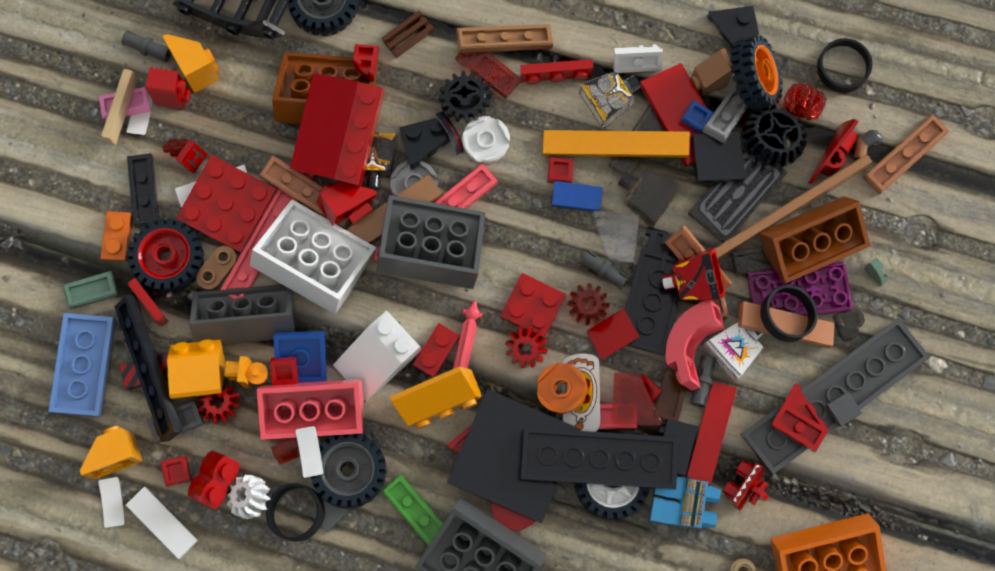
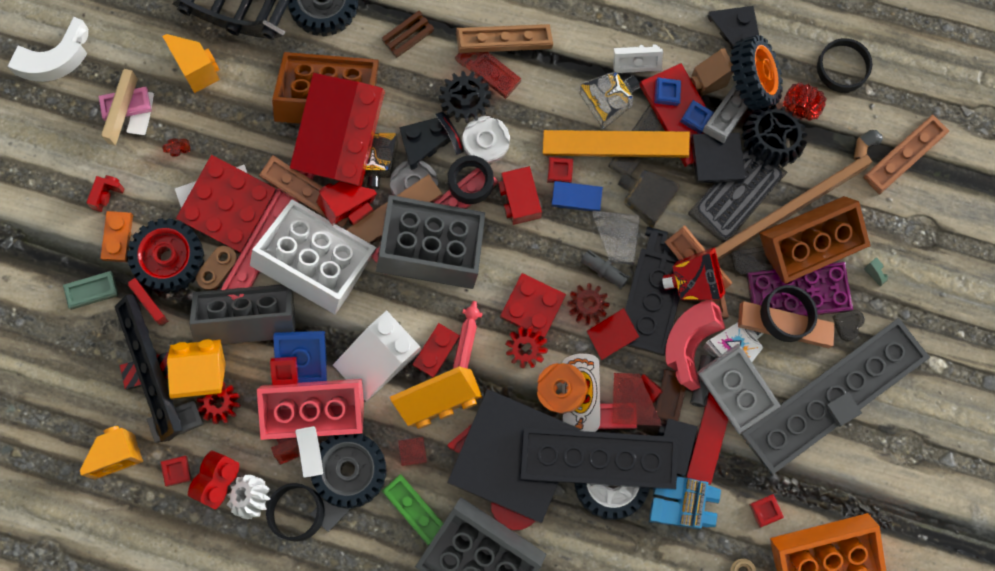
(55, 62): none -> white arch
(82, 365): medium blue plate -> none
(100, 192): none -> red bracket
(111, 502): white sticker -> none
(143, 189): black tile -> none
(146, 46): dark grey pin -> none
(162, 523): white tile -> none
(167, 88): red brick -> none
(191, 156): red tile -> none
(246, 372): light orange hips -> none
(365, 60): red tile -> none
(412, 451): none -> clear red tile
(470, 161): none -> black tyre
(521, 195): none -> red brick
(556, 71): red plate -> none
(667, 91): none -> blue tile
(738, 388): none -> light grey tile
(752, 476): red hips -> none
(766, 510): none -> red tile
(799, 420): red wing -> none
(836, 150): red panel -> none

